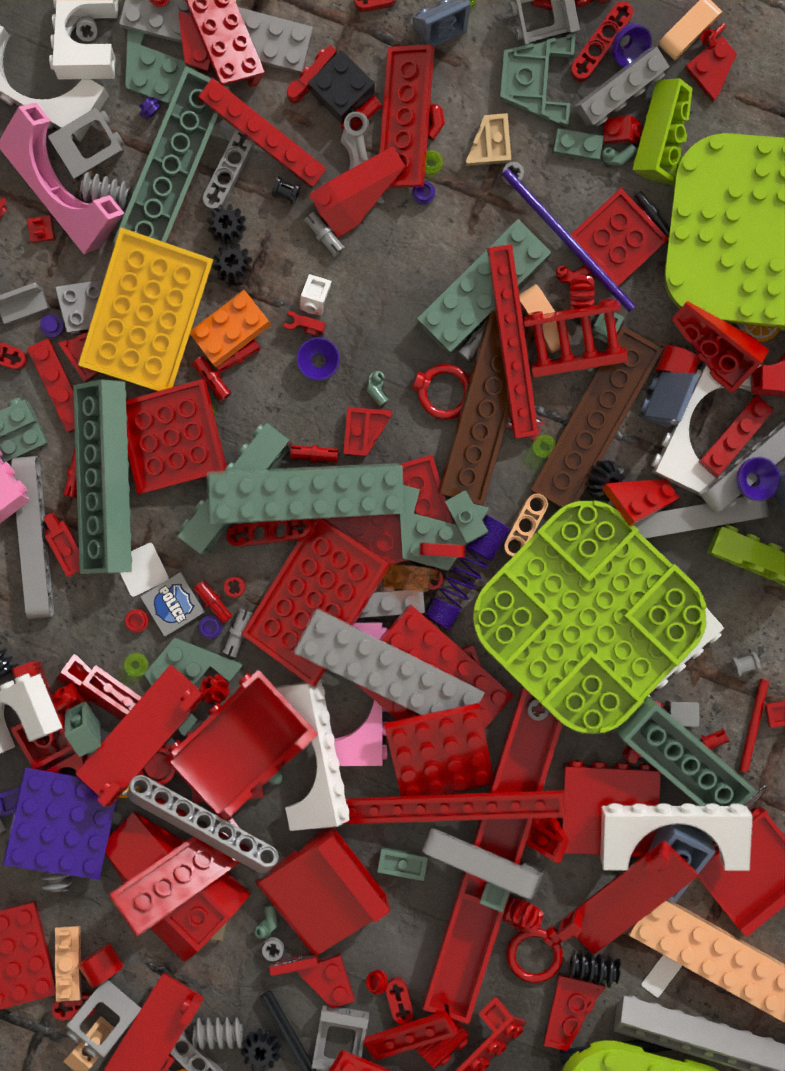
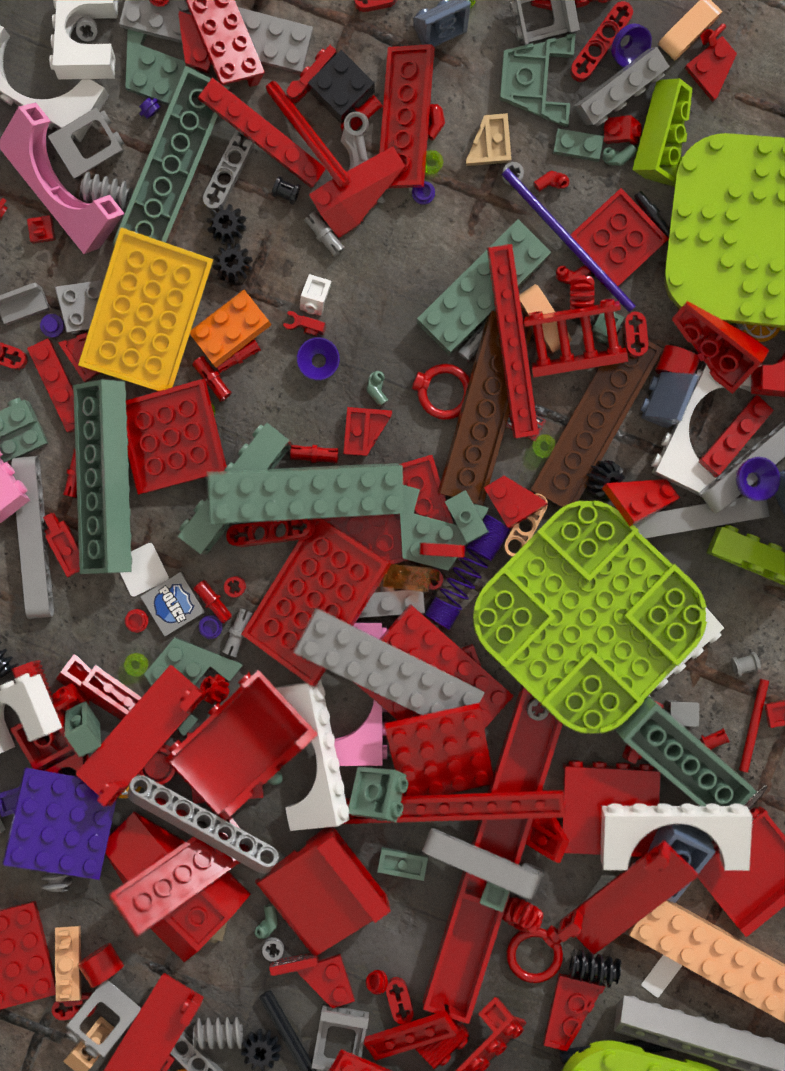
(308, 134): none -> red axle
(378, 794): none -> sand green plate
(513, 500): none -> red wing
(552, 179): none -> red arm
(641, 334): none -> red beam

